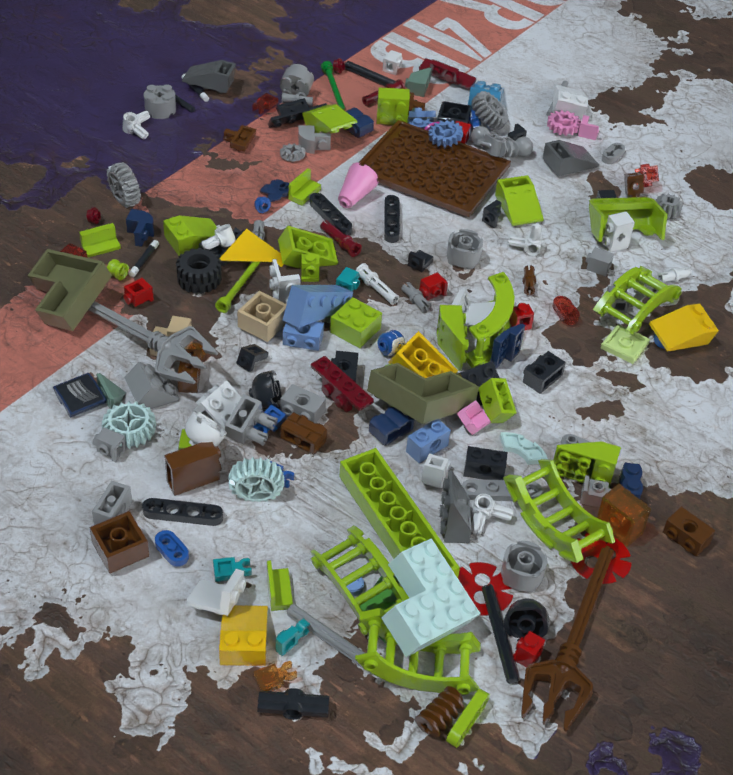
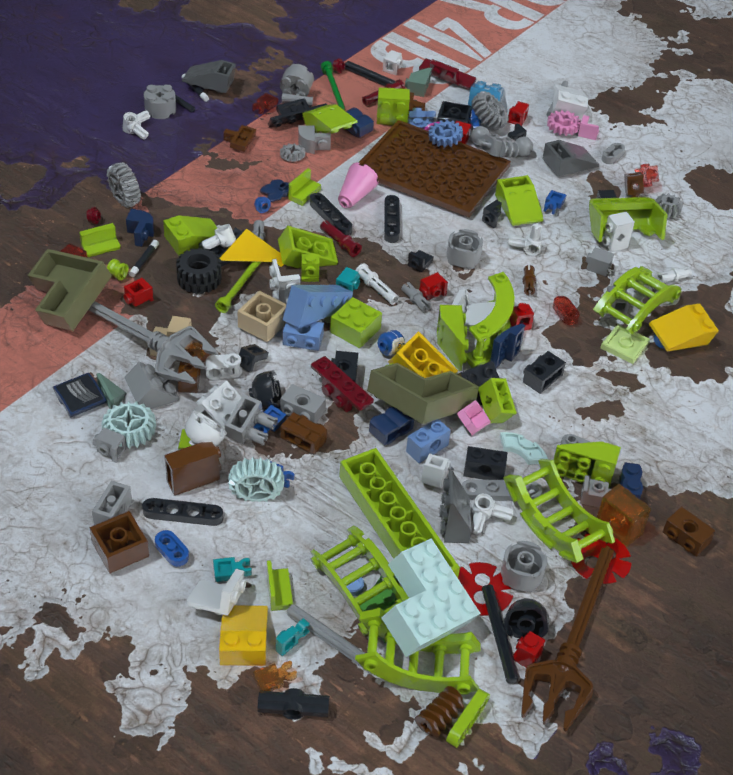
(221, 366): none -> white piece
(518, 113): none -> red brick
(554, 200): none -> blue plate

